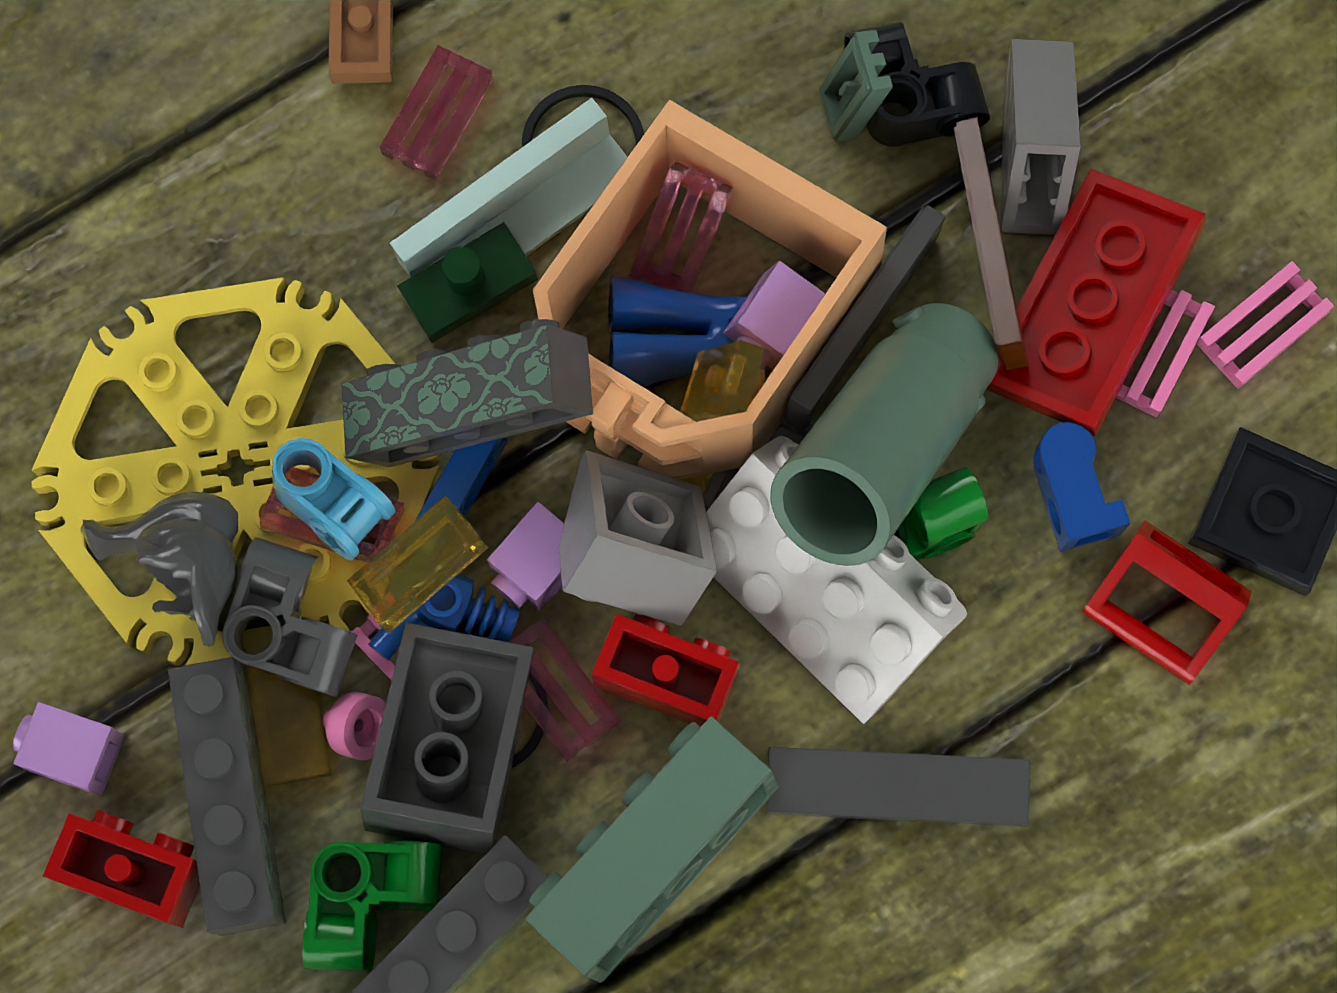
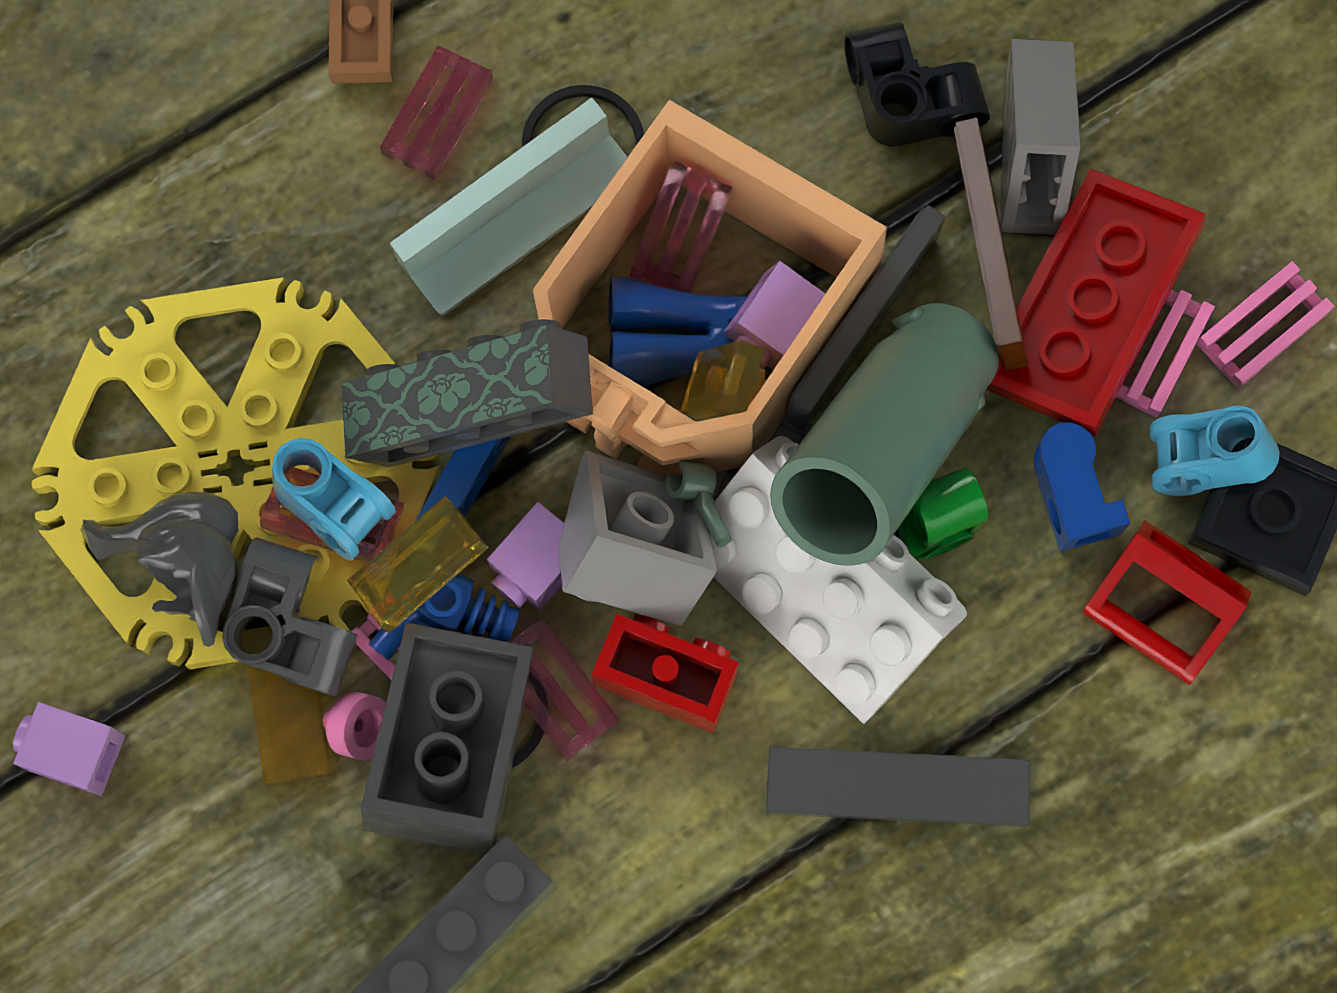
(125, 870): red brick -> none
(226, 797): dark grey brick -> none
(343, 925): green piece -> none
(467, 282): dark green tile -> none
(652, 849): sand green brick -> none
(698, 486): none -> sand green hand
(859, 96): sand green tile -> none
(1198, 448): none -> medium azure piece

